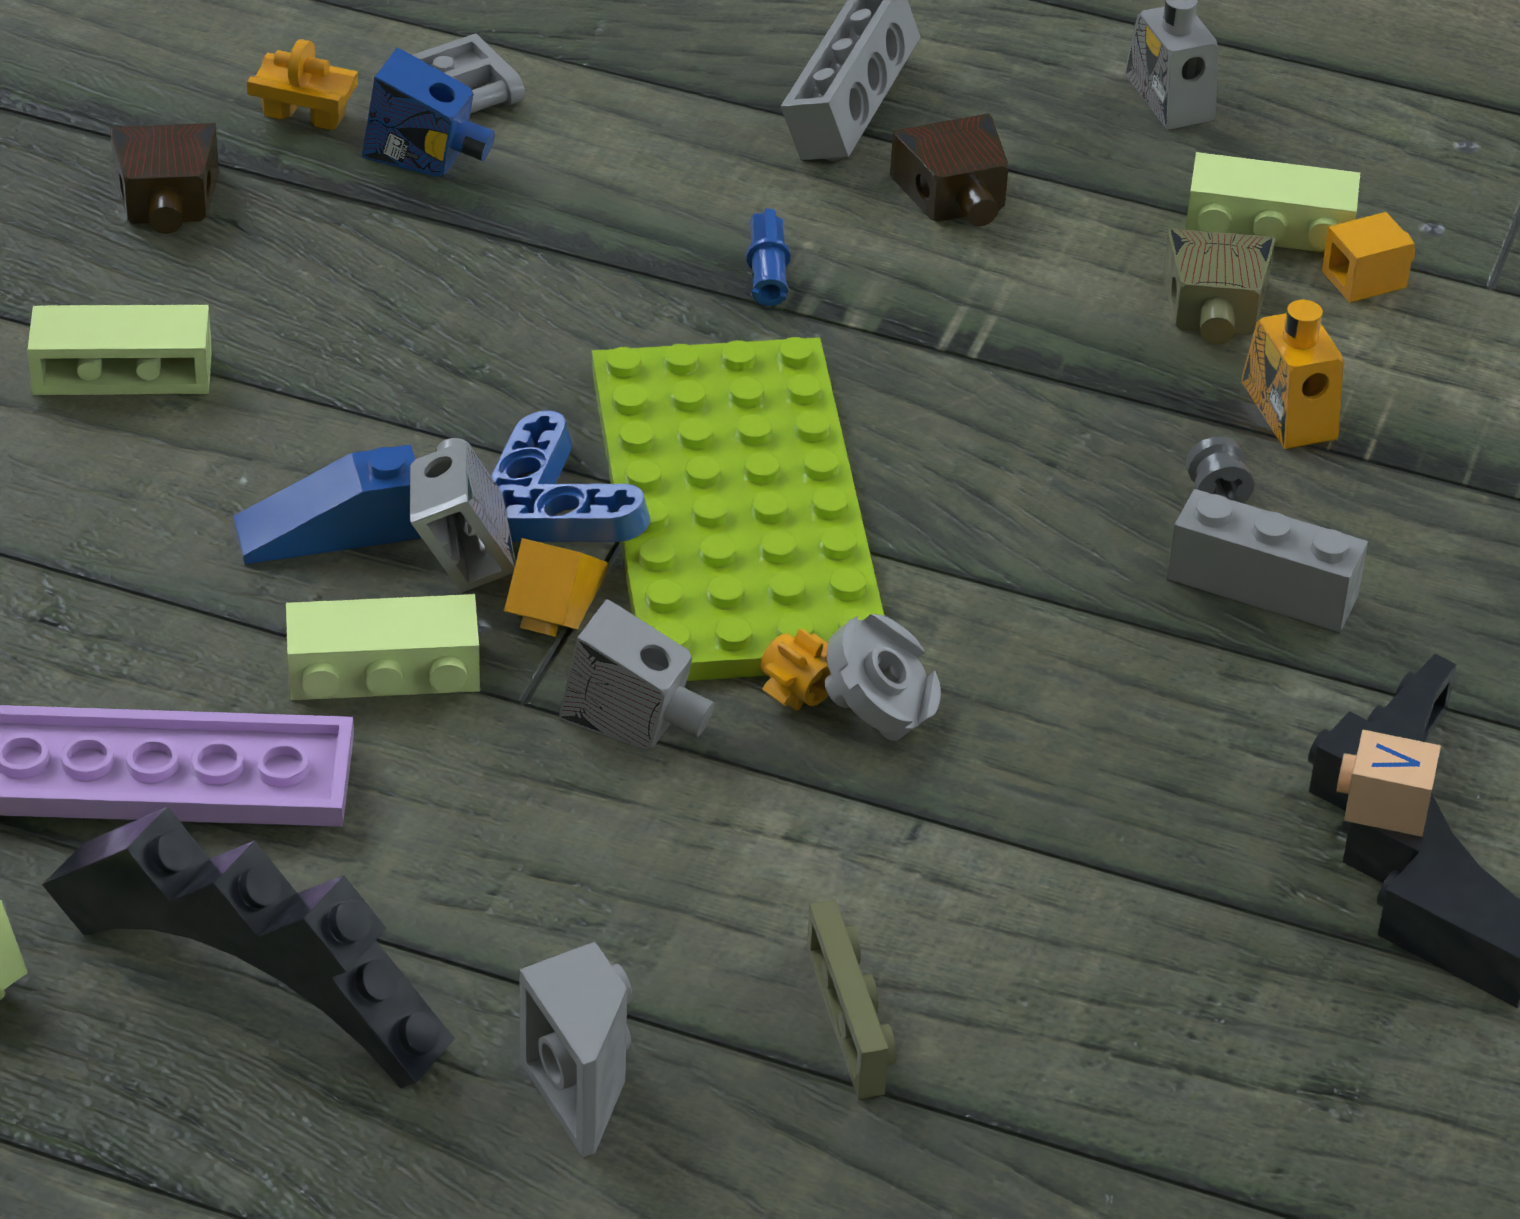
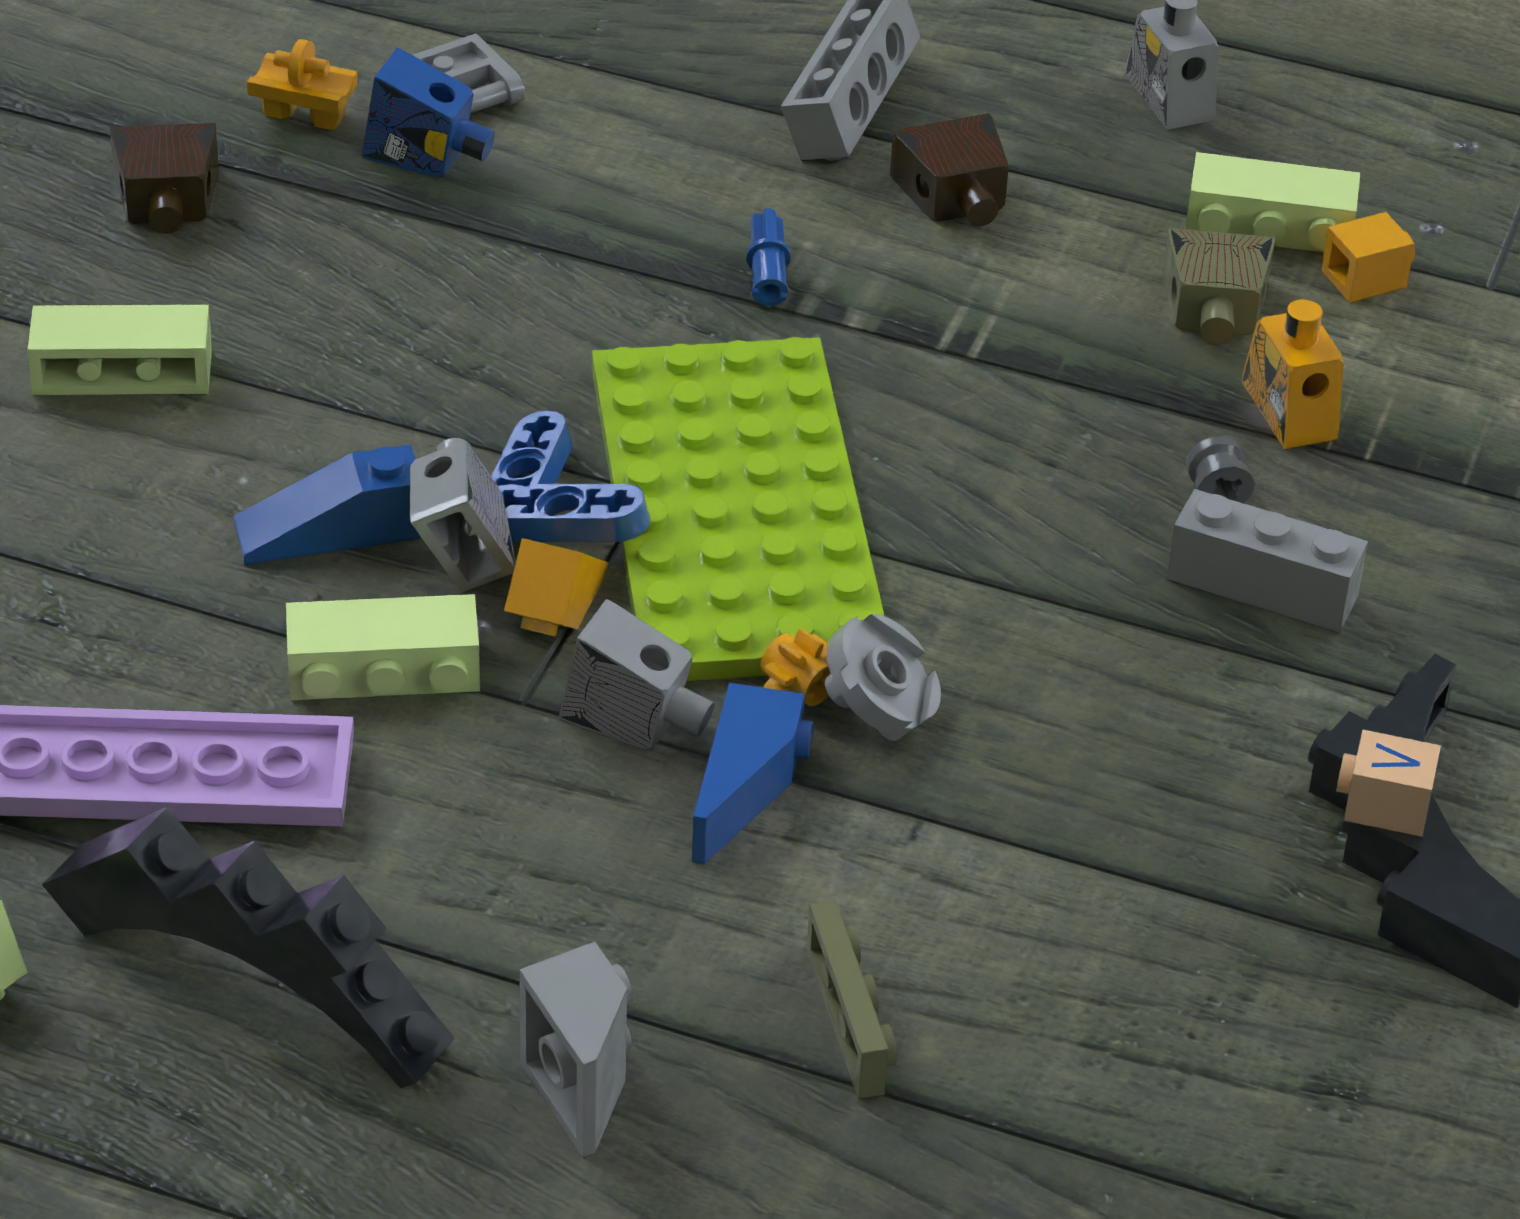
(748, 763): none -> blue slope

